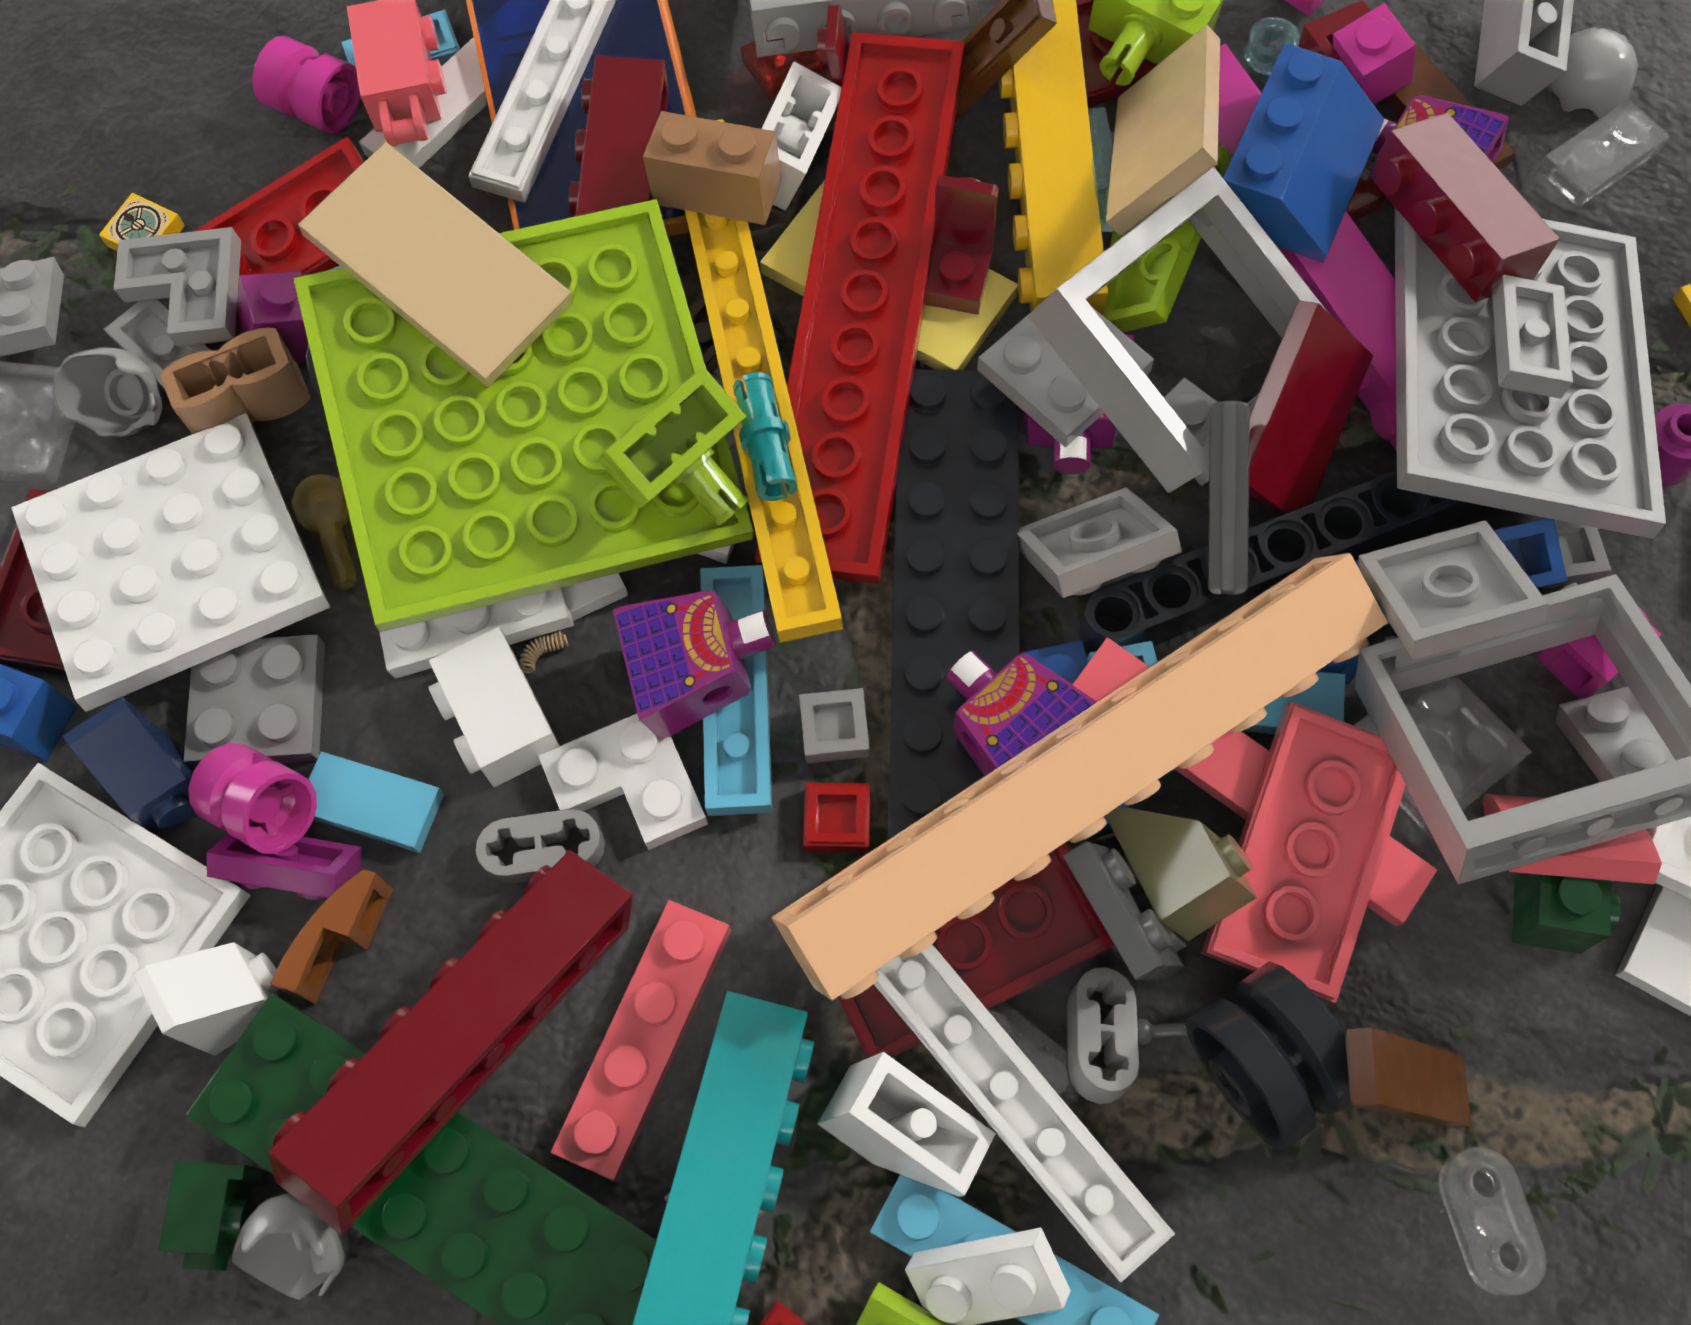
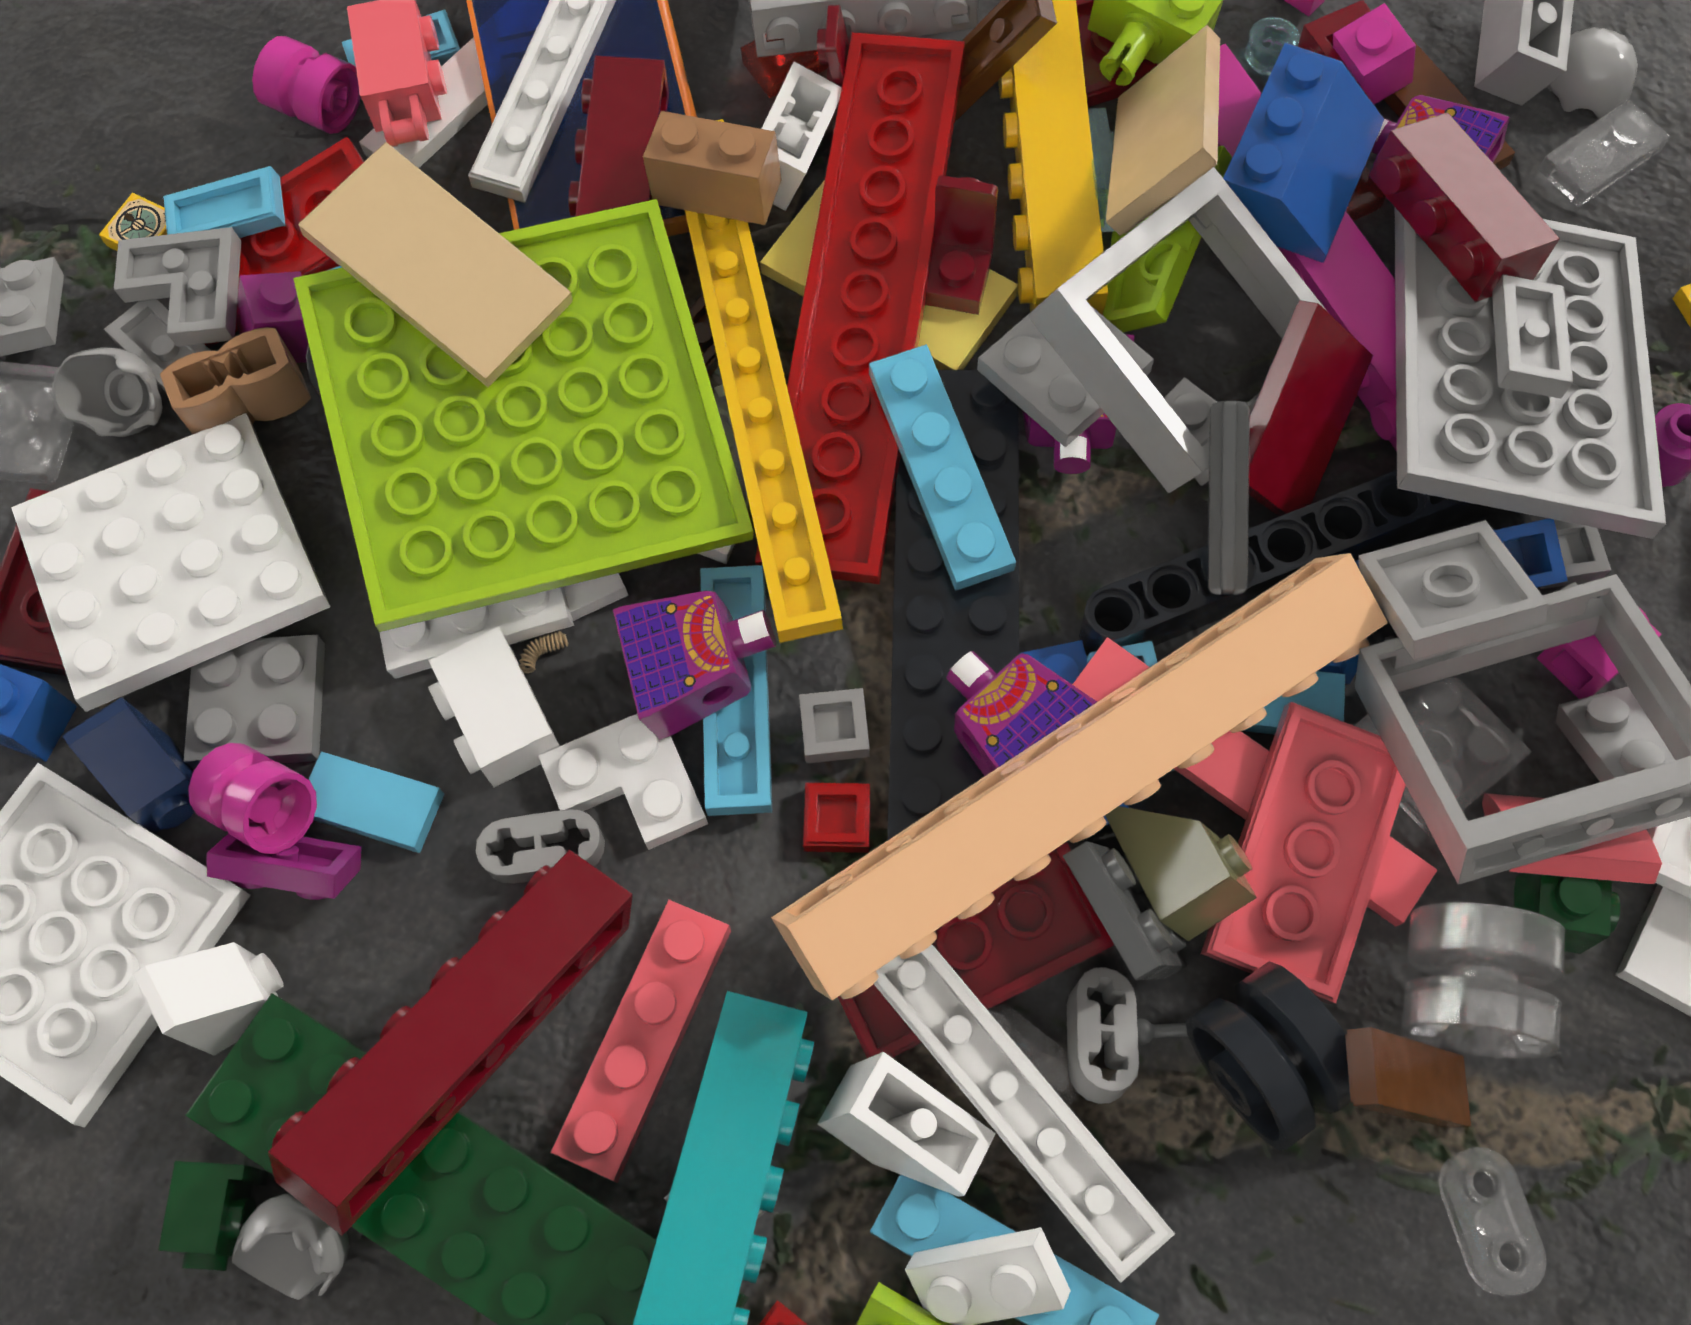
(244, 202): none -> medium azure tile
(322, 509): clear yellow plate -> none
(345, 917): dark orange slope -> none
(676, 447): lime brick -> none
(765, 437): teal pin -> none
(941, 467): none -> medium azure plate
(1098, 542): light grey plate -> none
(1484, 980): none -> clear wheel

